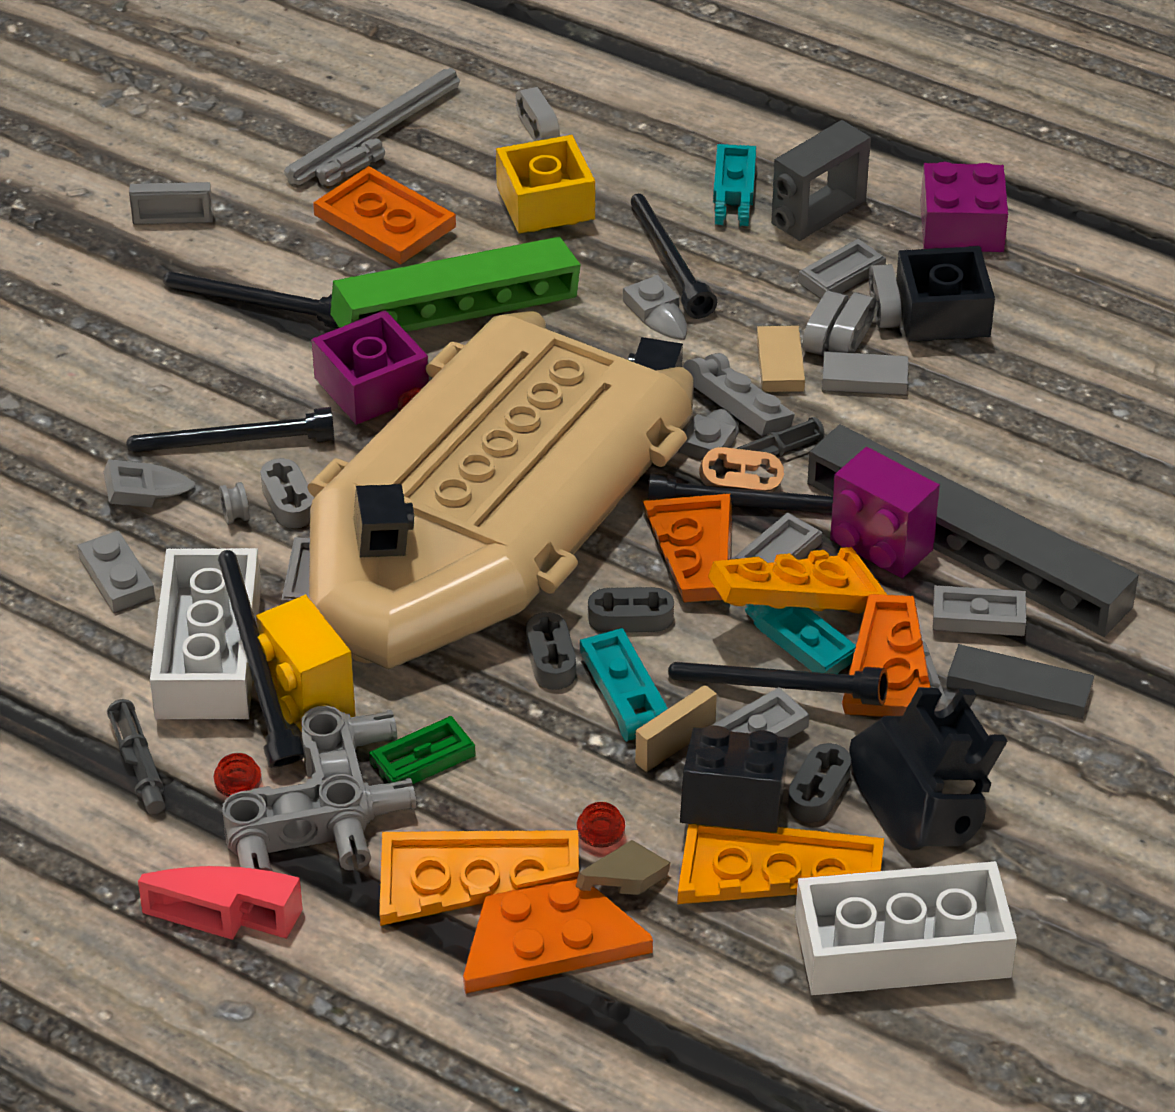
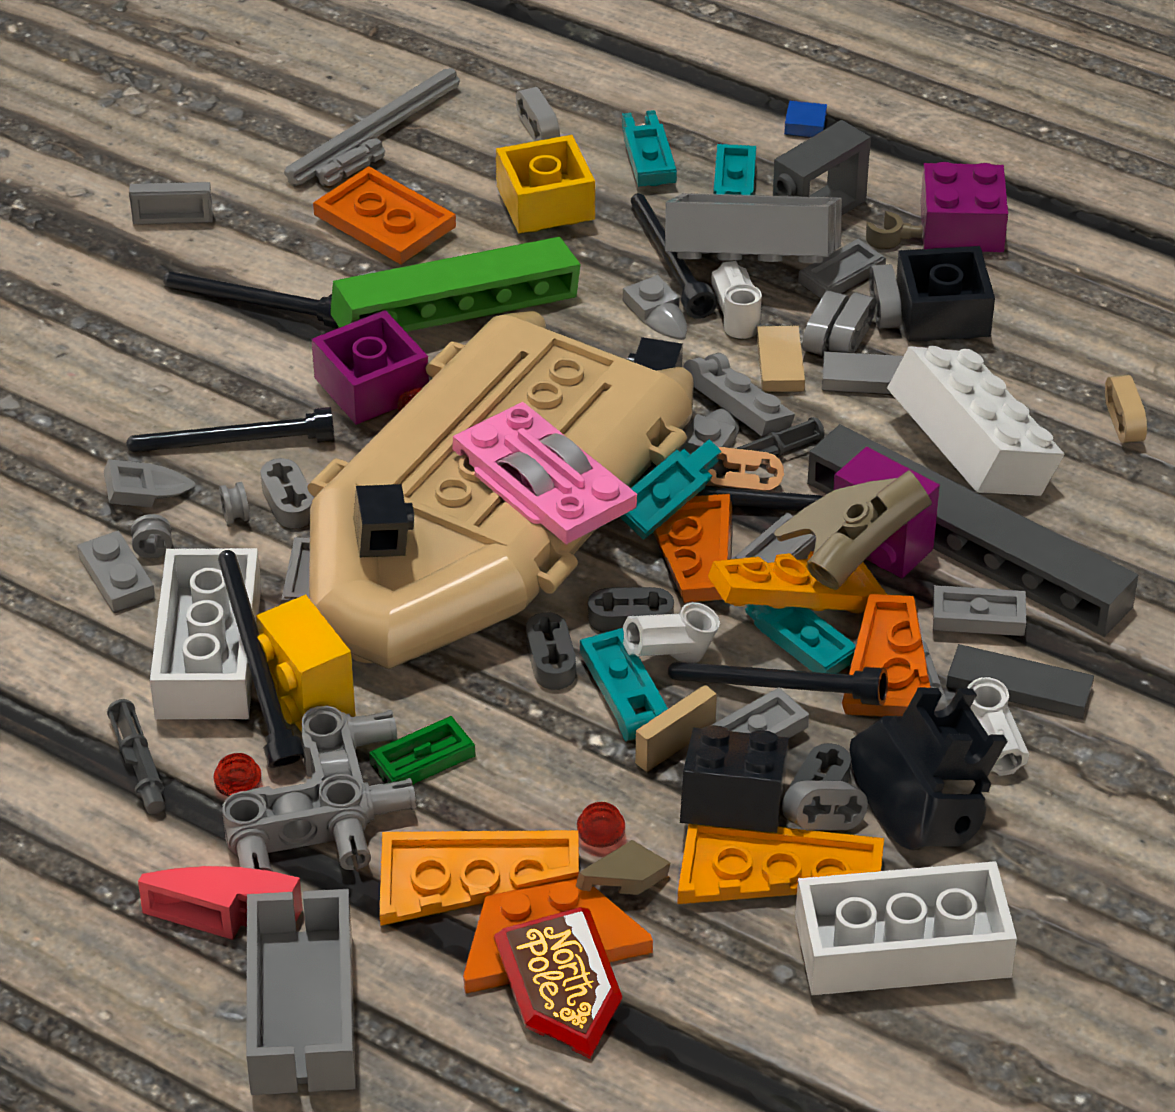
(147, 525): none -> light grey bush
(299, 993): none -> light grey piece
(543, 473): none -> bright pink piece
(561, 977): none -> tile
(649, 150): none -> teal hinge
(670, 487): none -> teal hinge
(680, 635): none -> white piece
(737, 299): none -> white piece
(753, 225): none -> light grey piece
(805, 118): none -> blue tile
(823, 815): none -> light grey beam
(854, 524): none -> dark tan pin
(894, 232): none -> dark tan piece
(975, 421): none -> white brick
(995, 717): none -> white piece
(1125, 409): none -> tan beam

